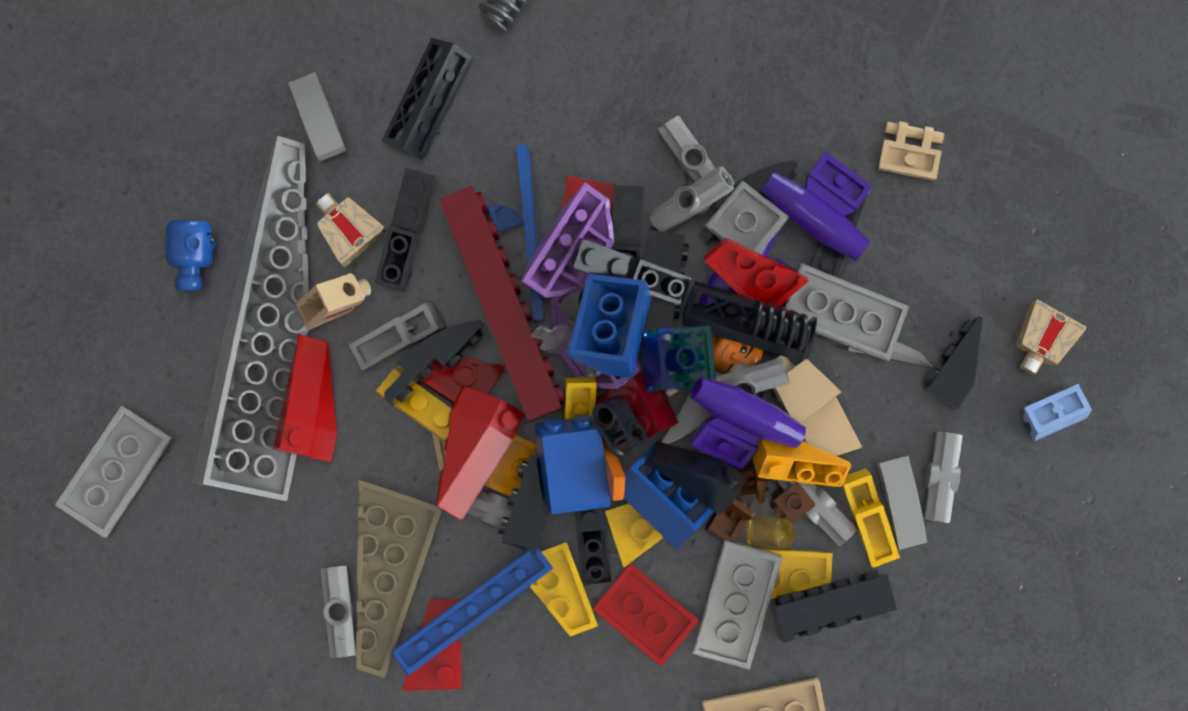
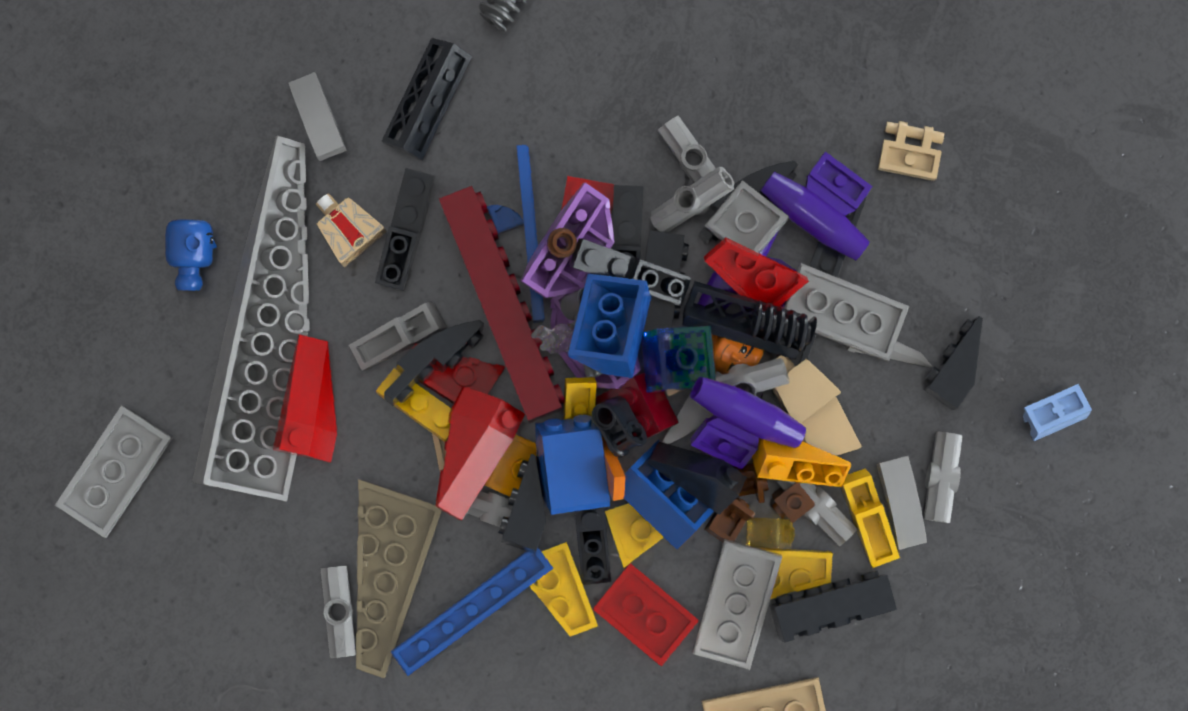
(332, 299): tan torso -> none
(444, 669): red wing -> none
(569, 238): none -> reddish brown plate
(1046, 336): tan torso -> none

